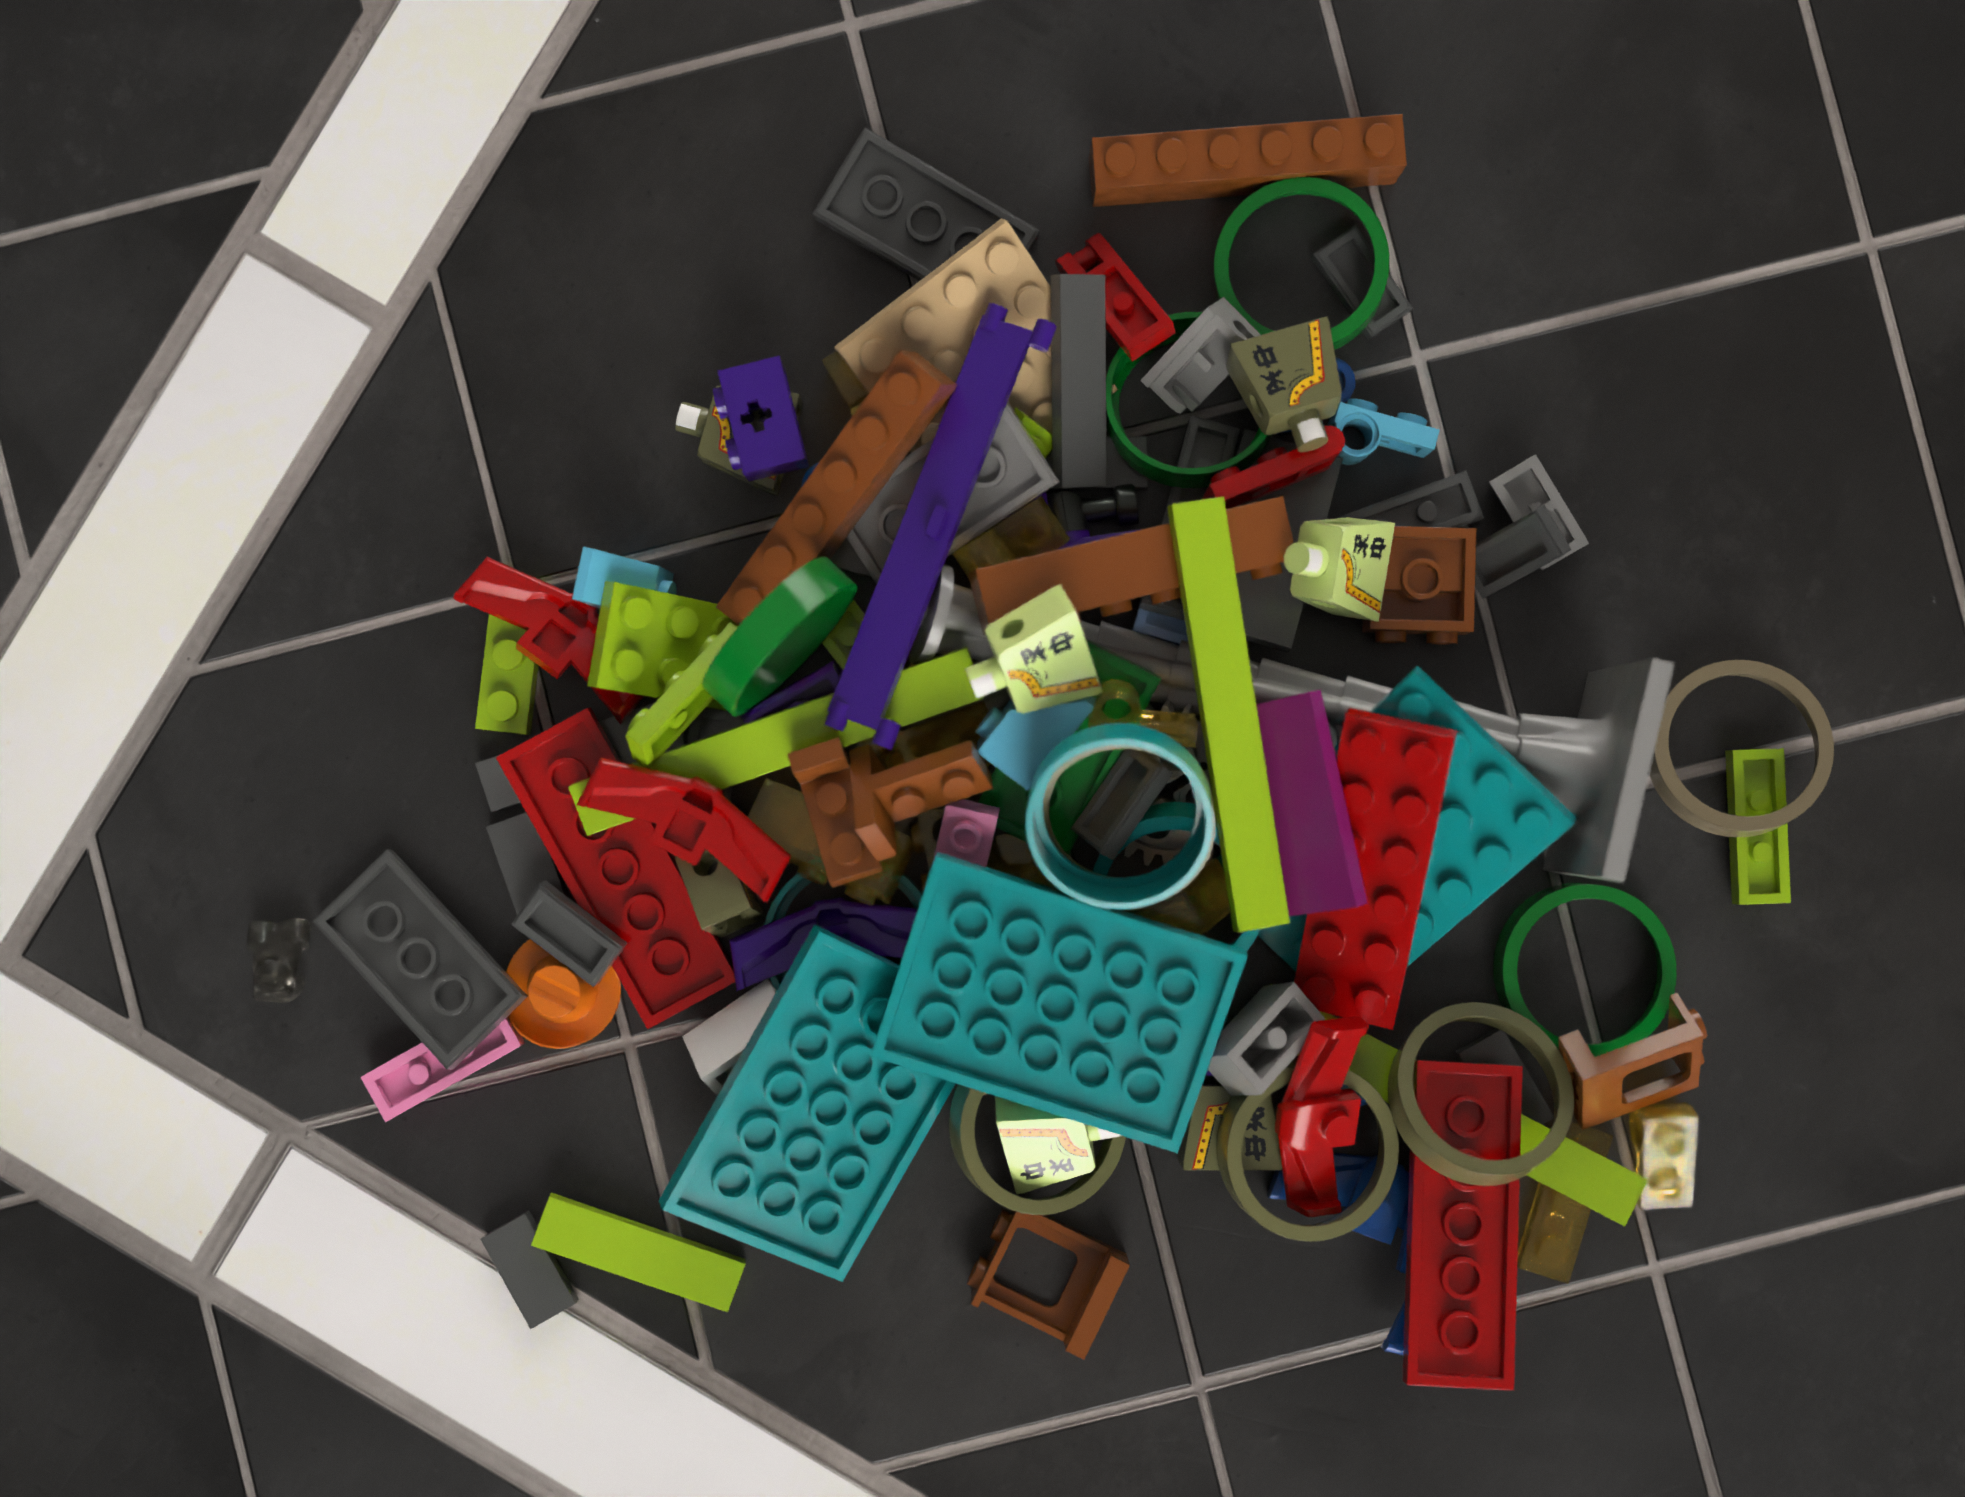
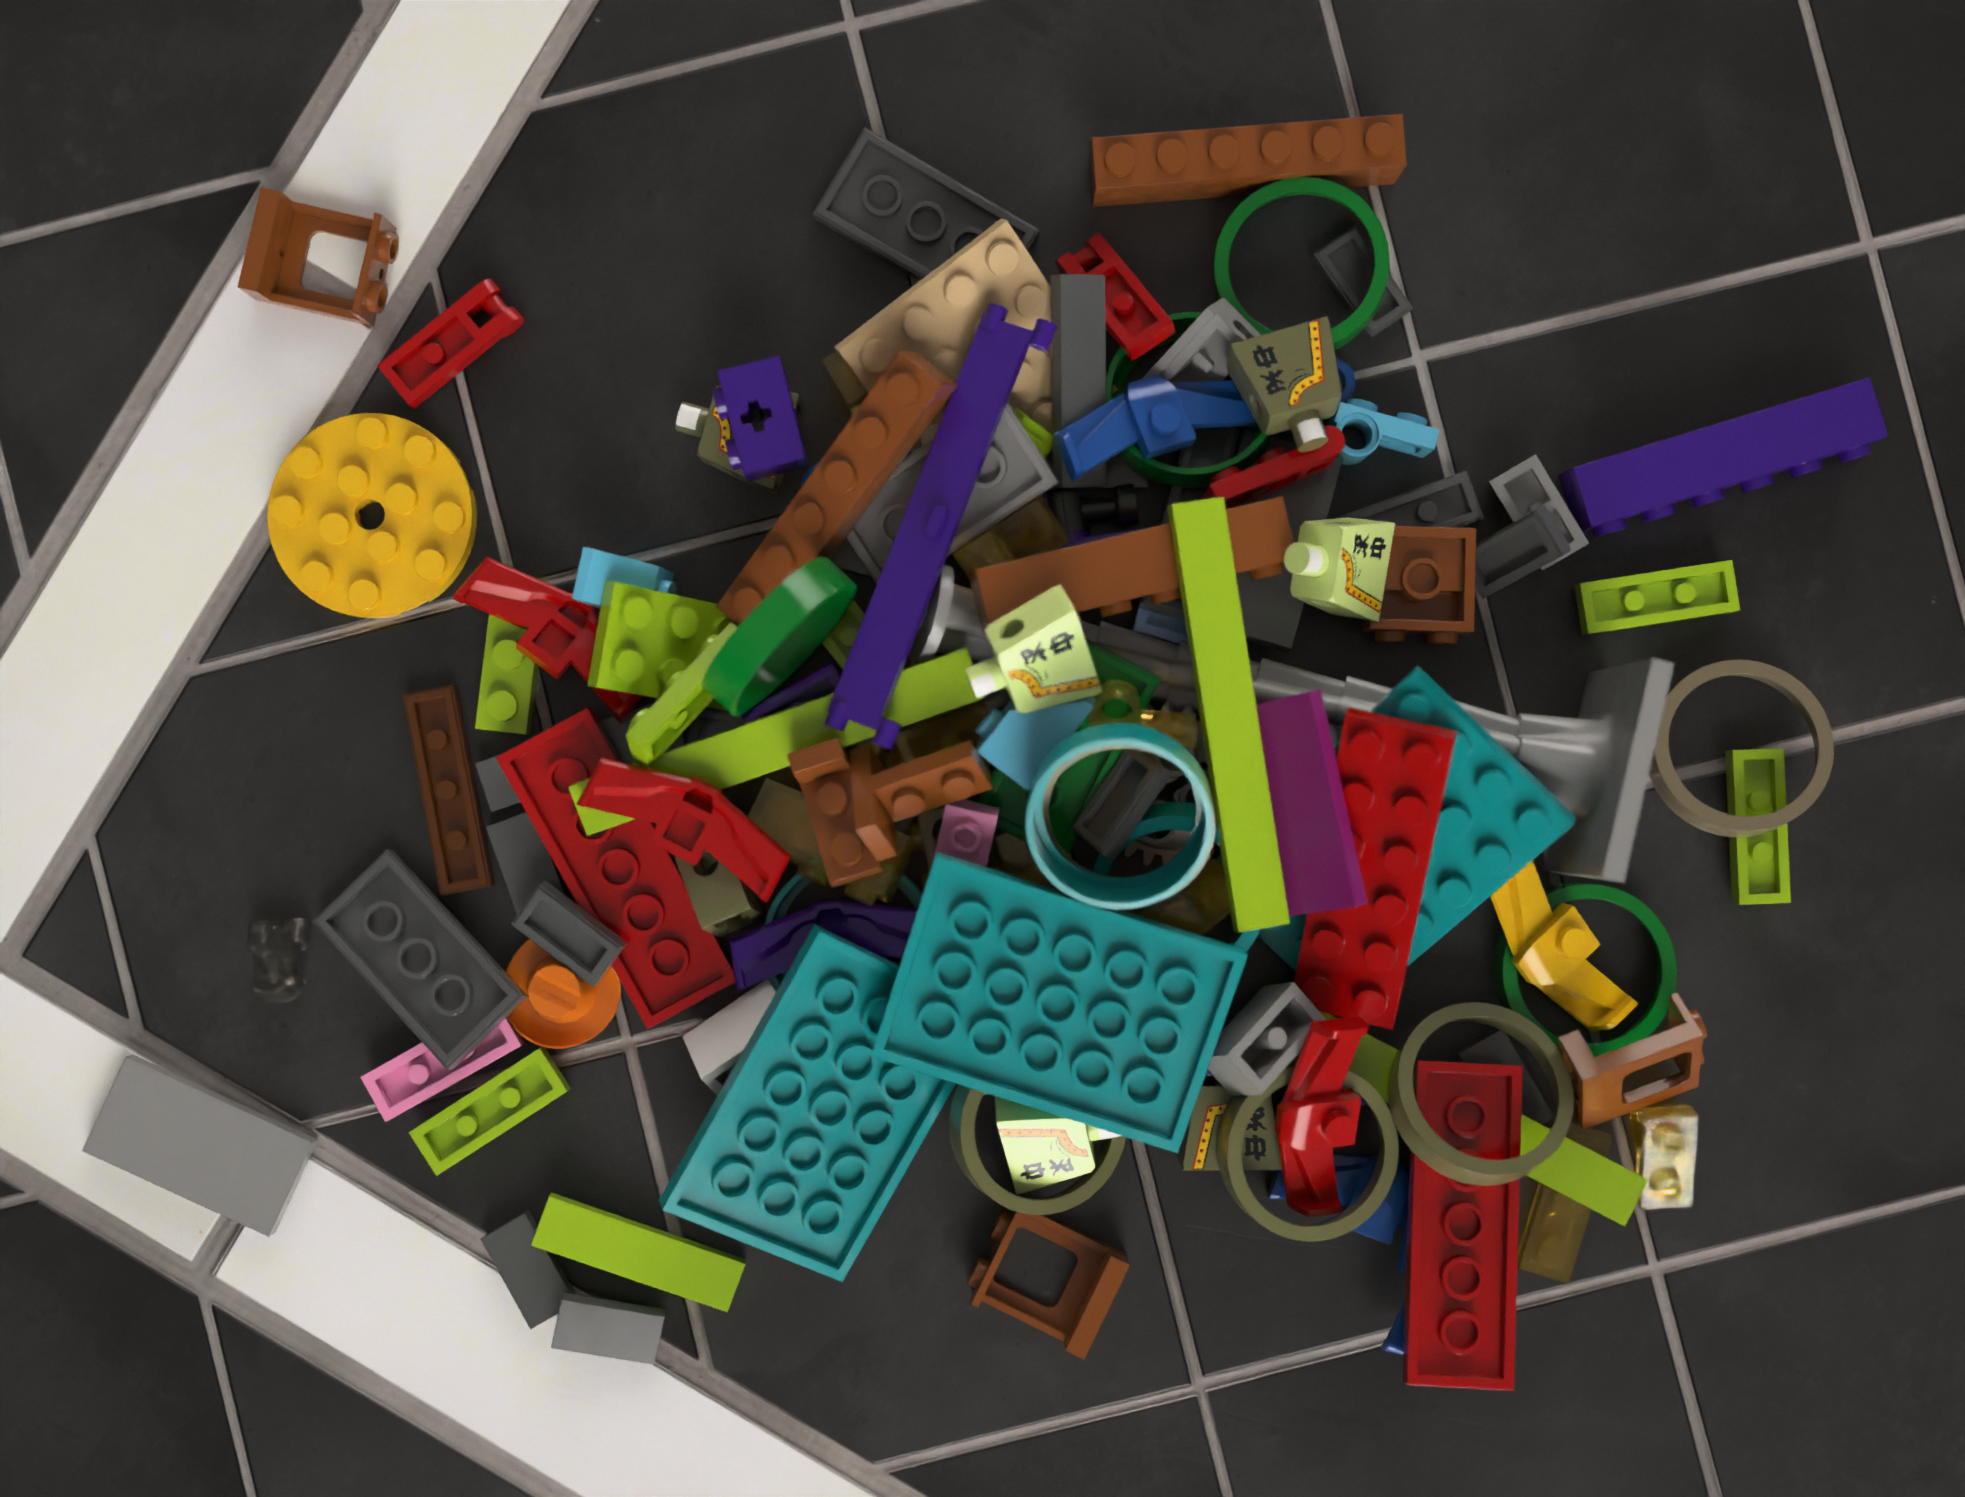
(200, 1145): none -> light grey tile
(280, 249): none -> dark orange window
(319, 525): none -> yellow plate
(448, 789): none -> reddish brown tile
(450, 343): none -> red plate
(490, 1110): none -> lime plate
(608, 1328): none -> tile
(1153, 415): none -> blue plate
(1553, 951): none -> yellow plate
(1657, 597): none -> lime plate
(1723, 456): none -> dark purple brick

